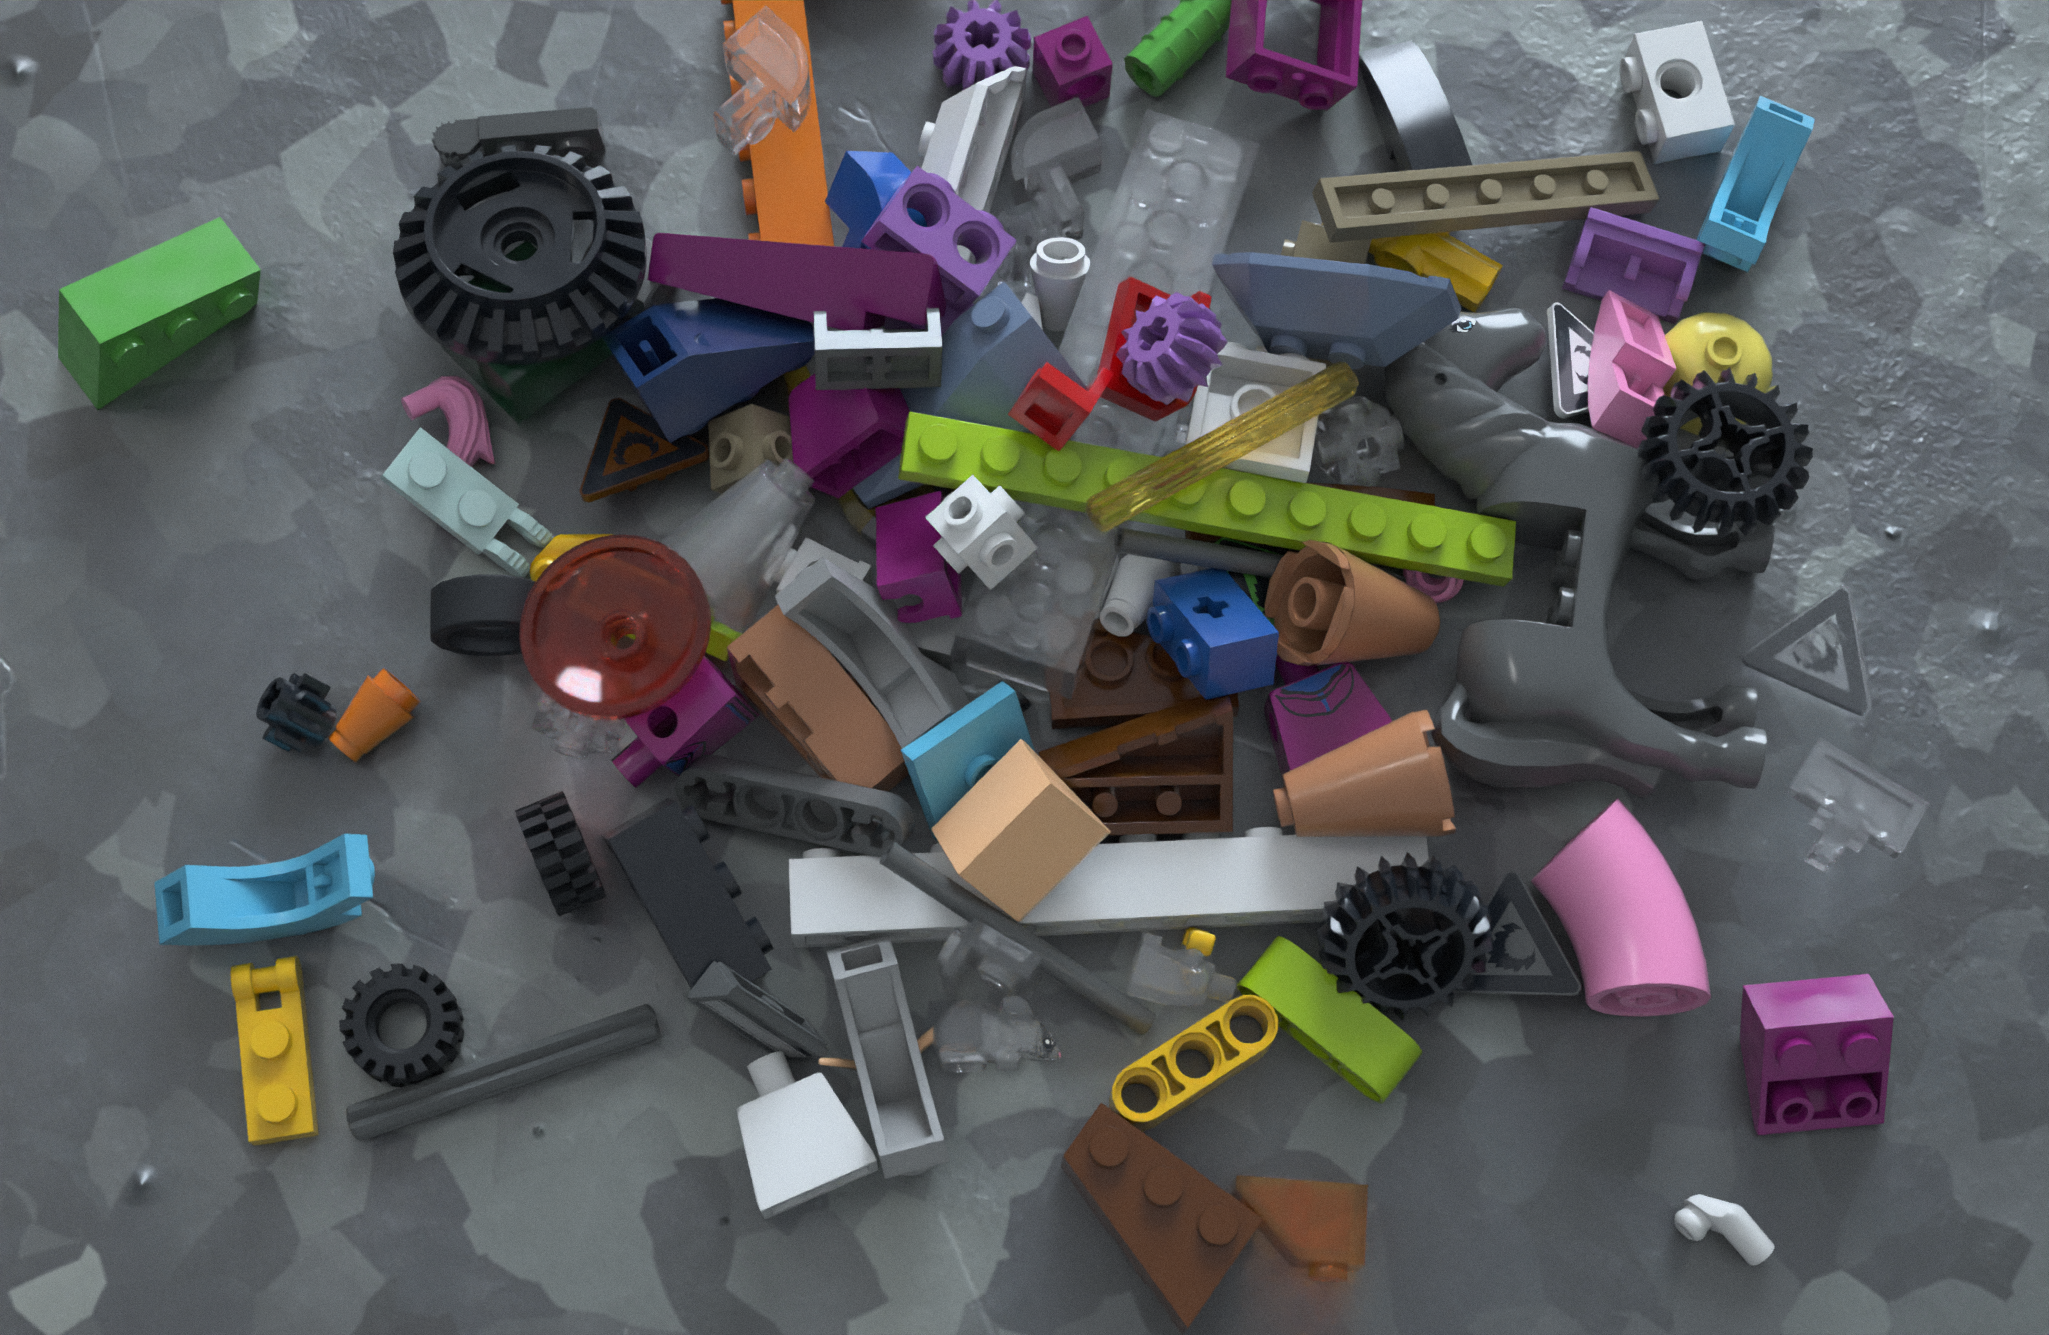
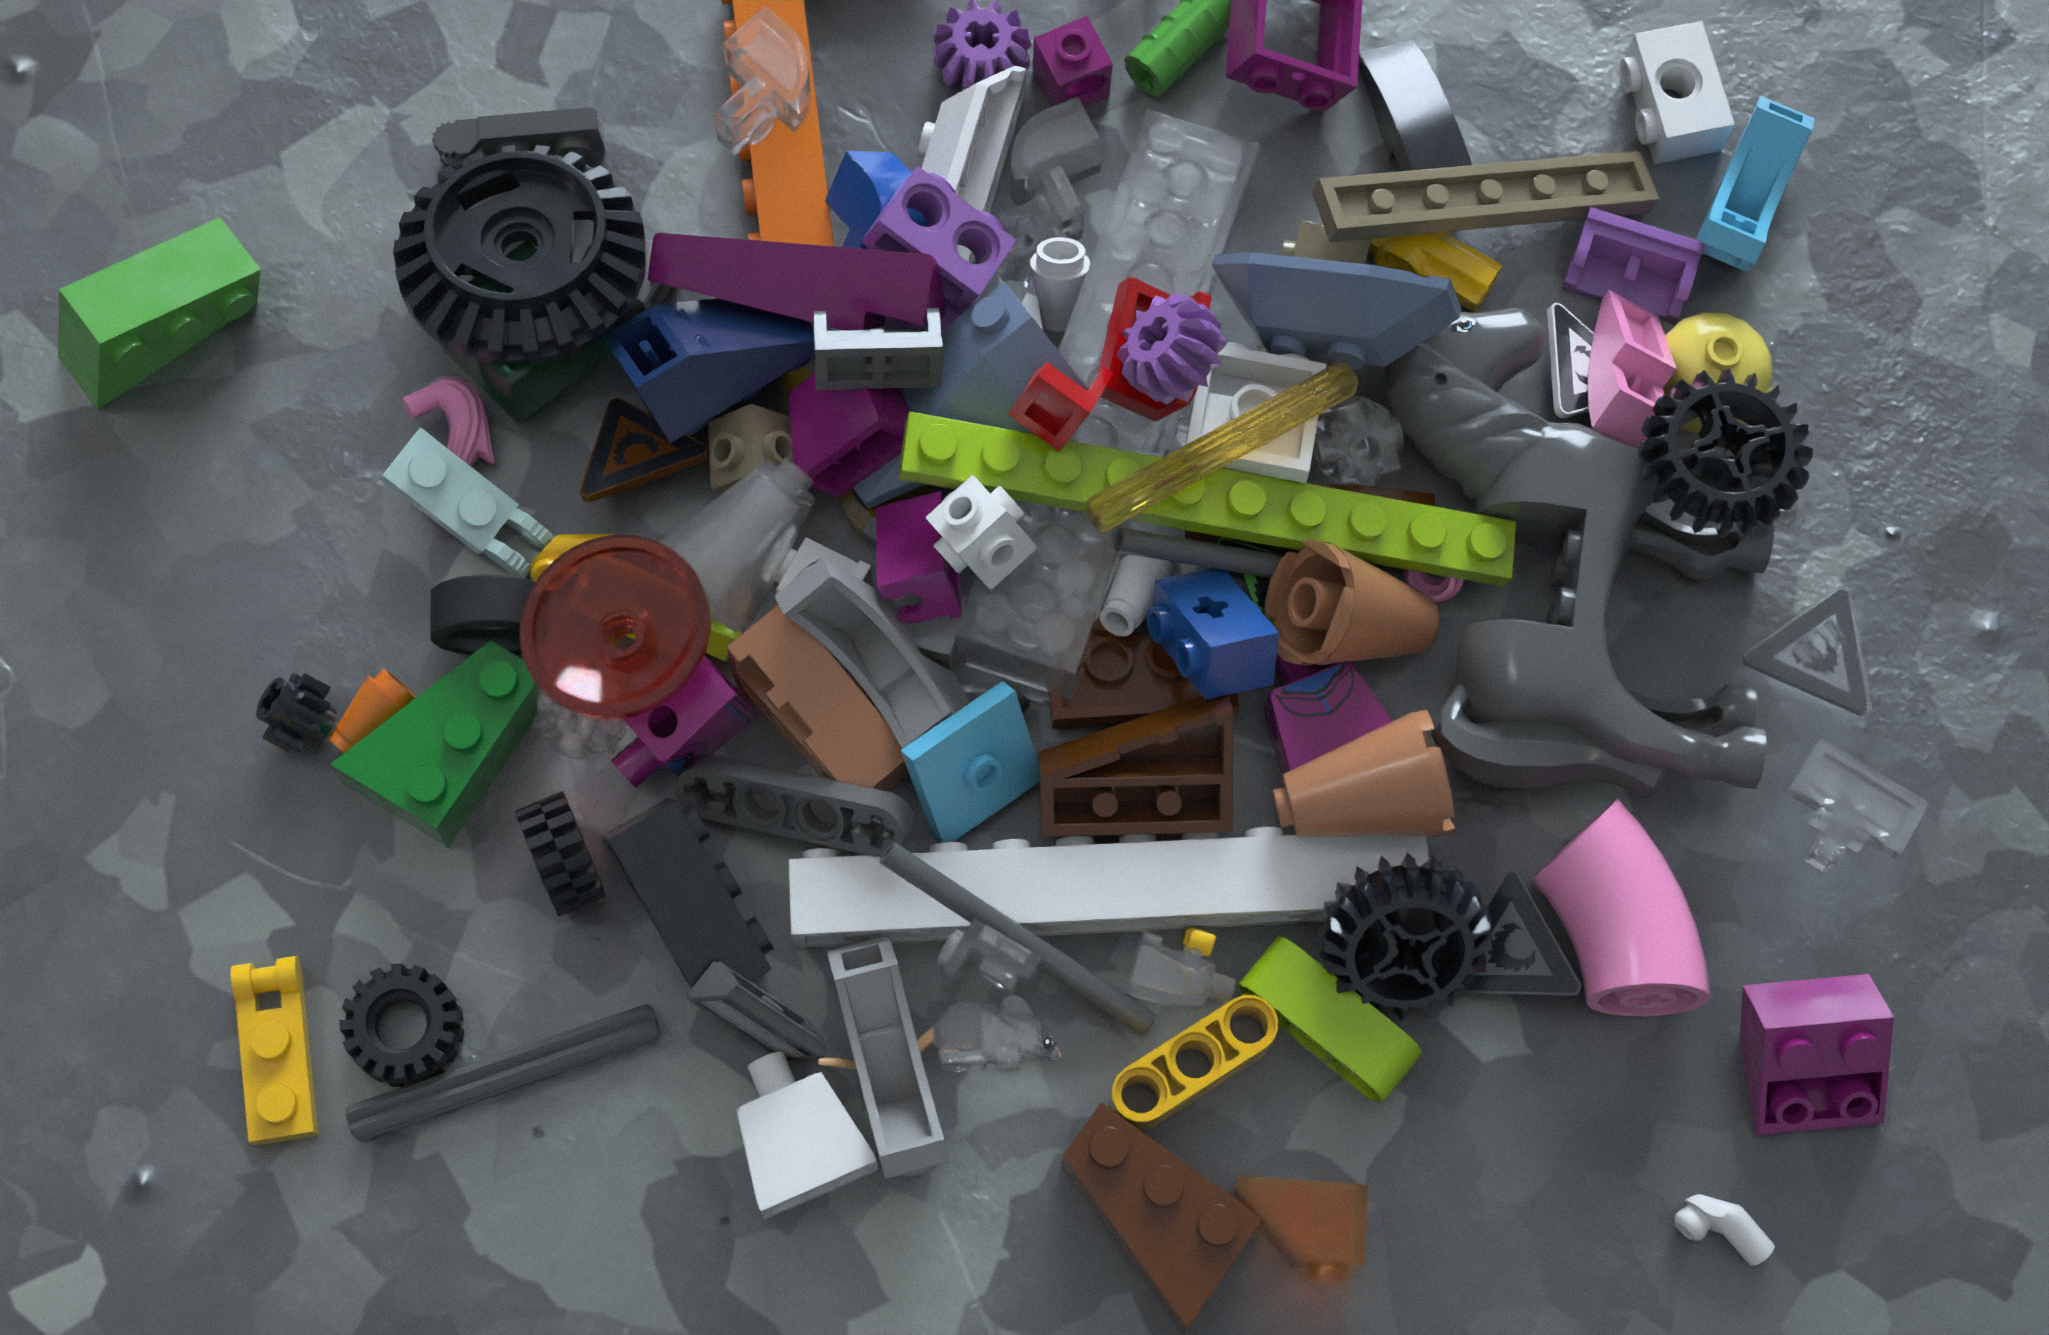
(268, 899): medium azure arch -> none
(446, 744): none -> green wedge
(1018, 832): light nougat slope -> none

